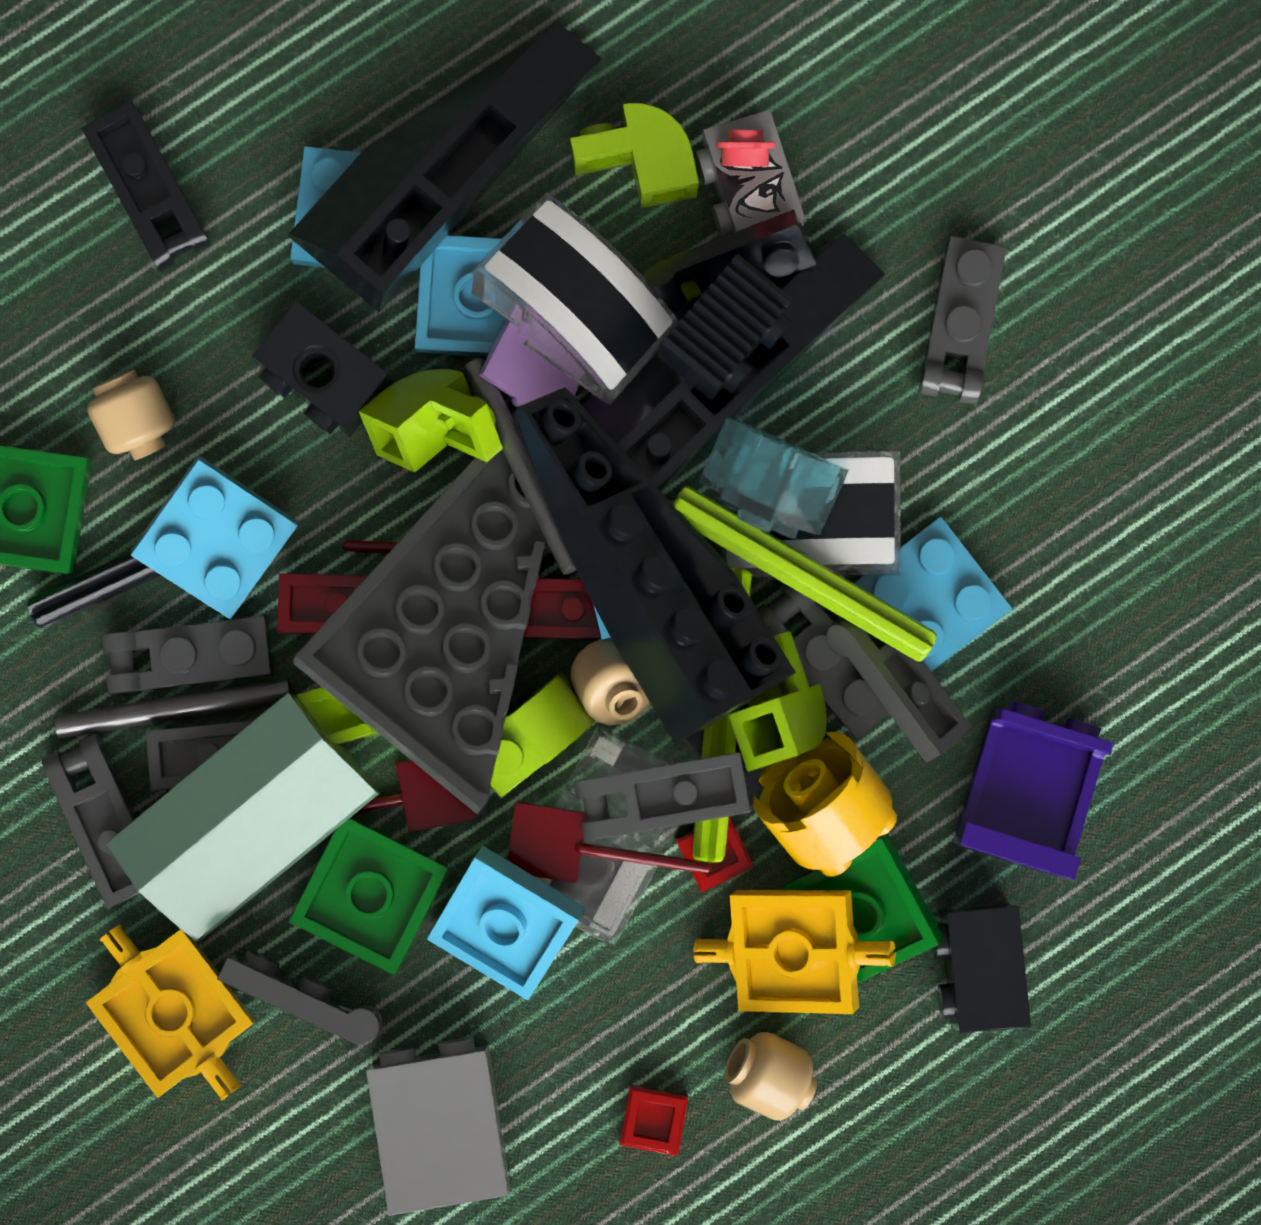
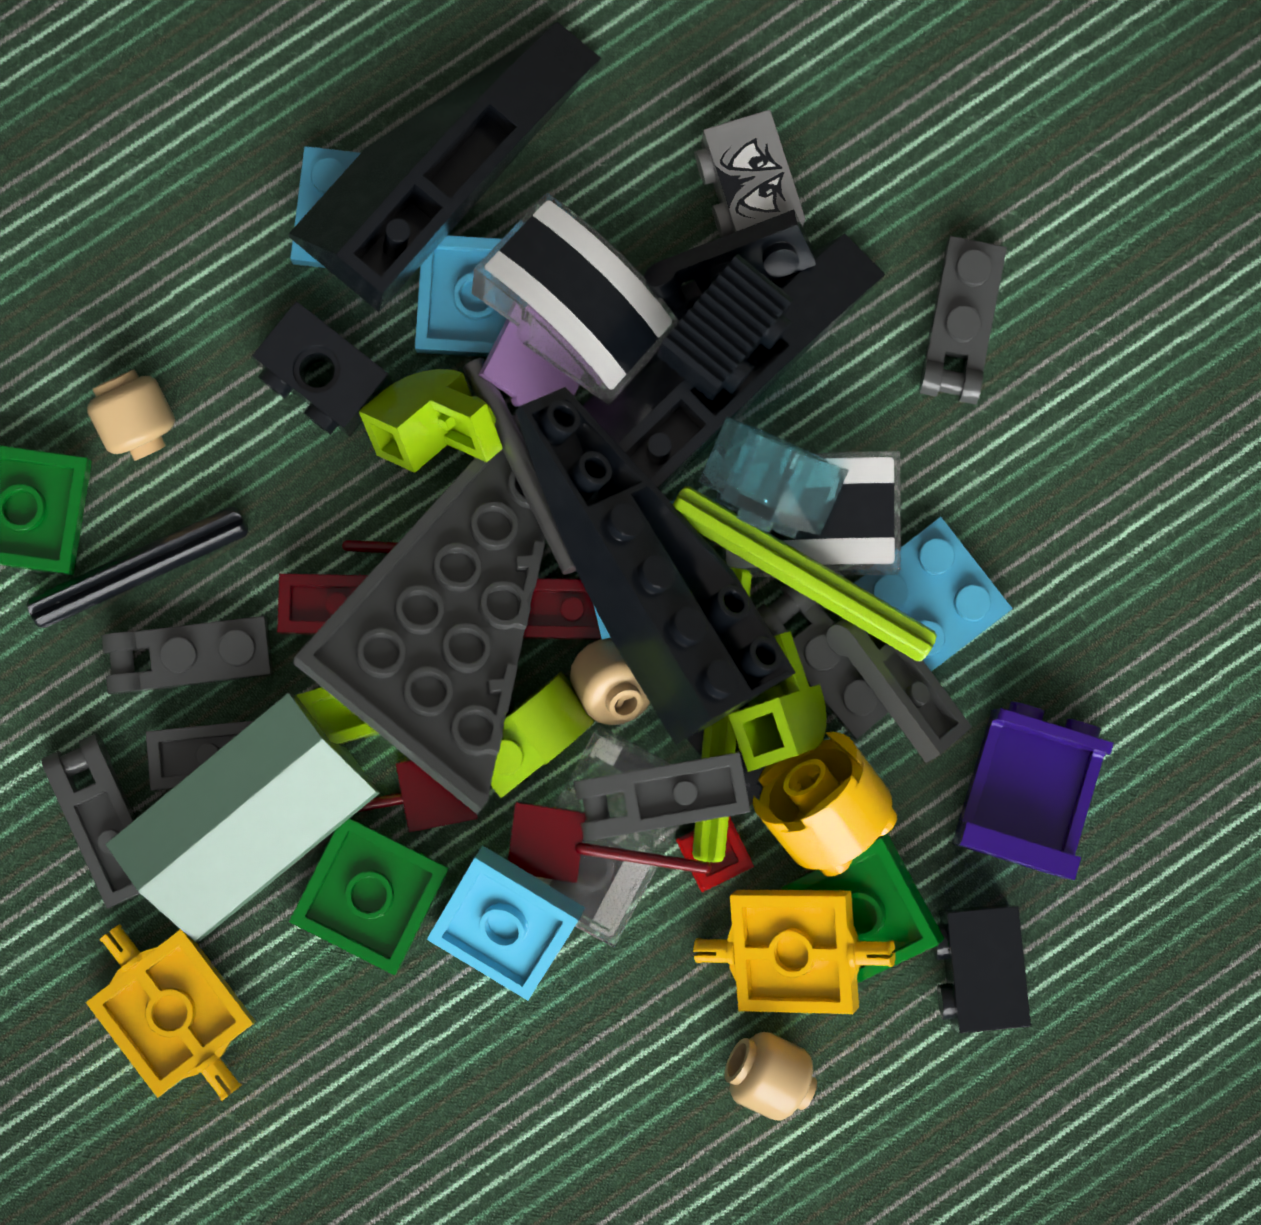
(144, 184): black plate -> none
(171, 708): flat silver bar -> none
(214, 537): medium azure plate -> none
(304, 999): dark grey plate -> none
(438, 1127): light grey brick -> none
(648, 142): lime brick -> none
(653, 1119): red tile -> none
(745, 148): coral plate -> none

